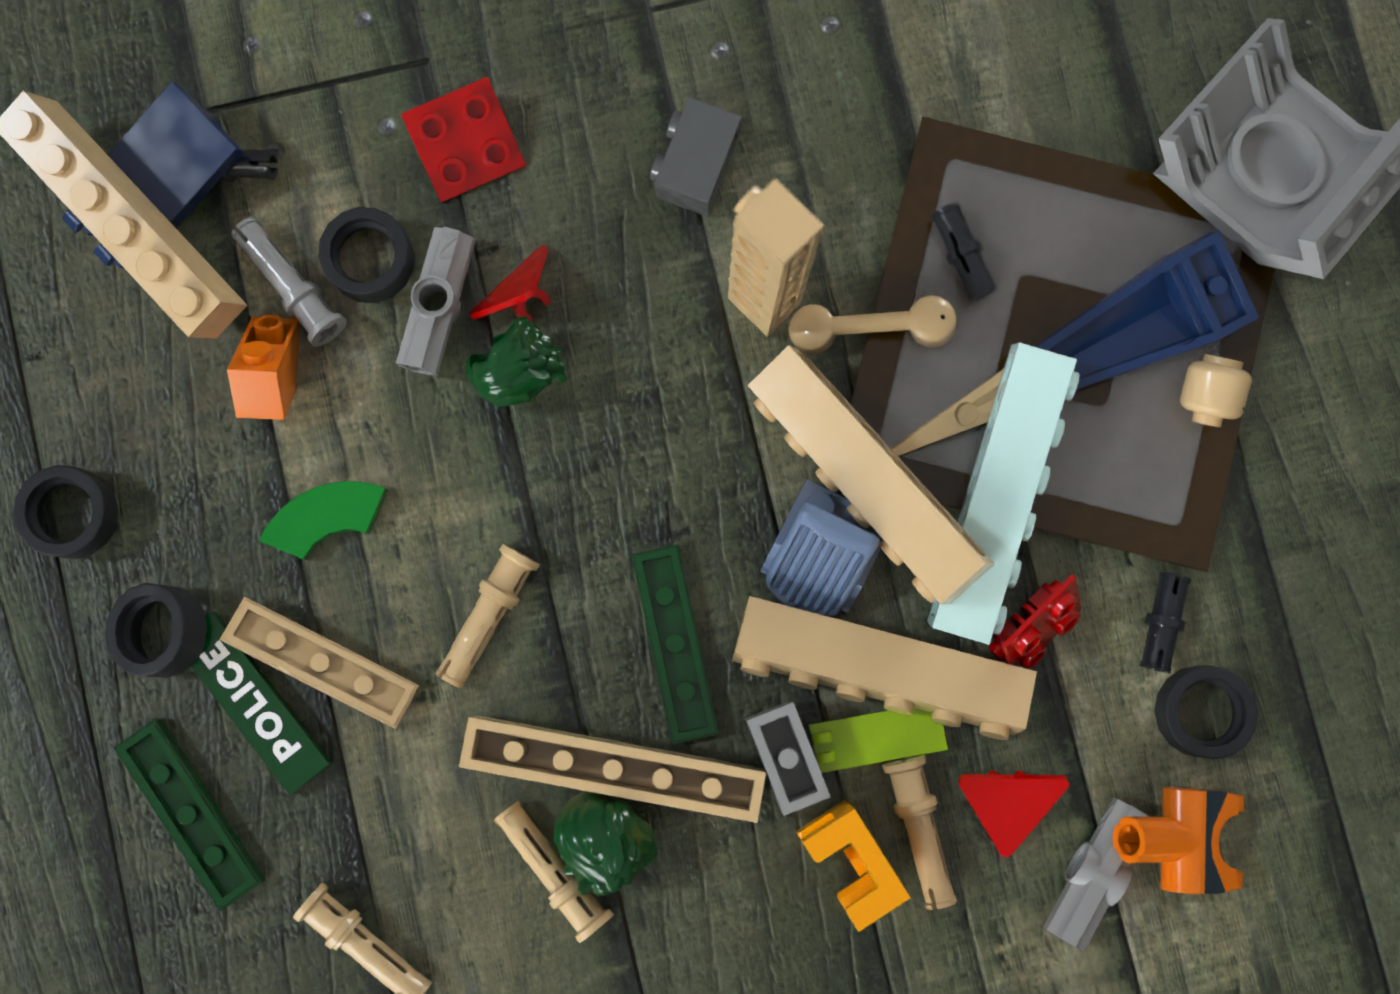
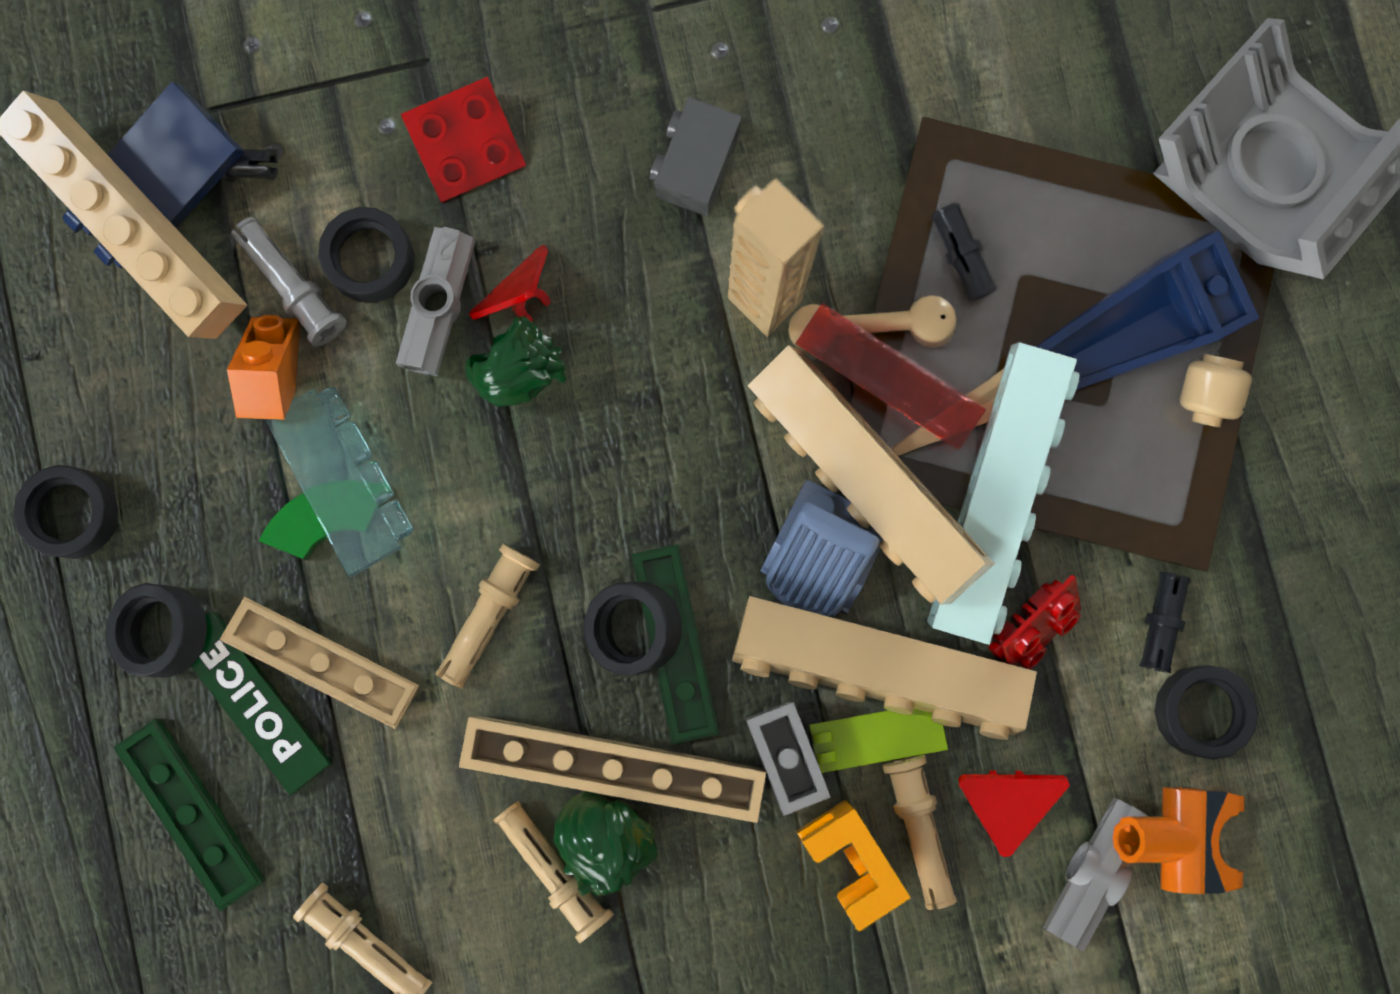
(336, 488): none -> clear light blue windscreen
(600, 639): none -> black tyre
(890, 376): none -> clear red tile

